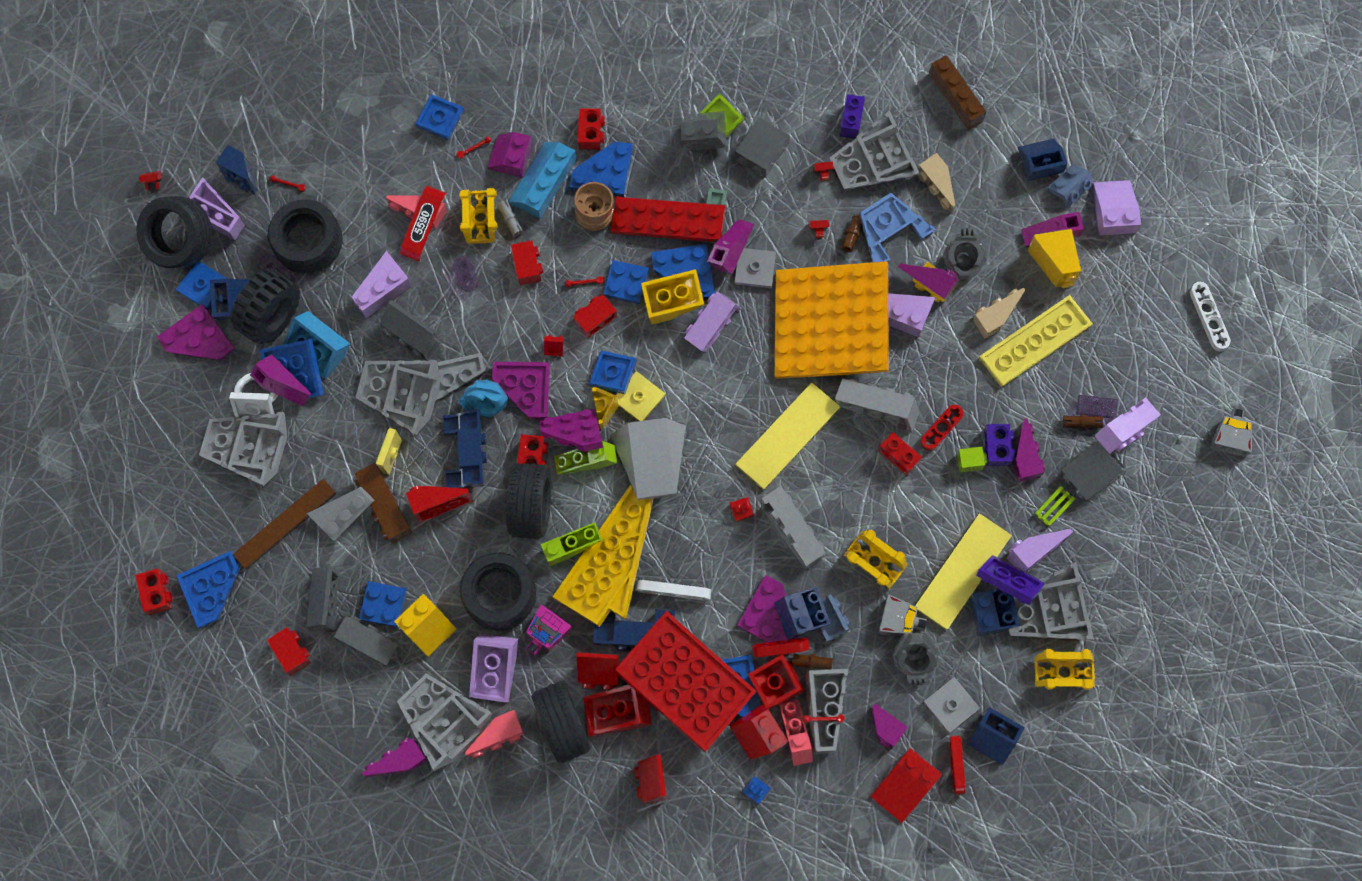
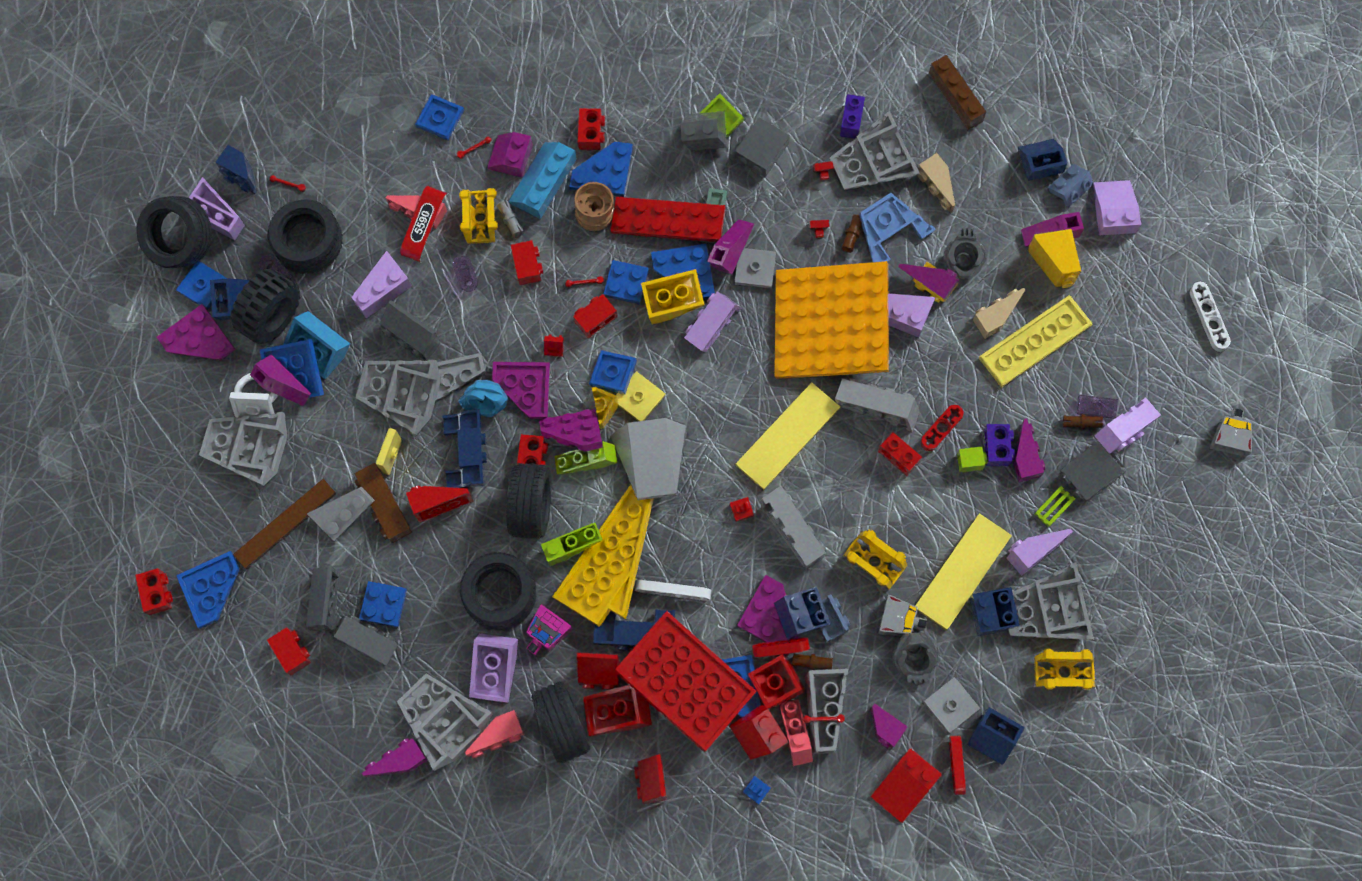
(151, 177): red tile -> none
(425, 625): yellow slope -> none
(1010, 579): dark purple plate -> none

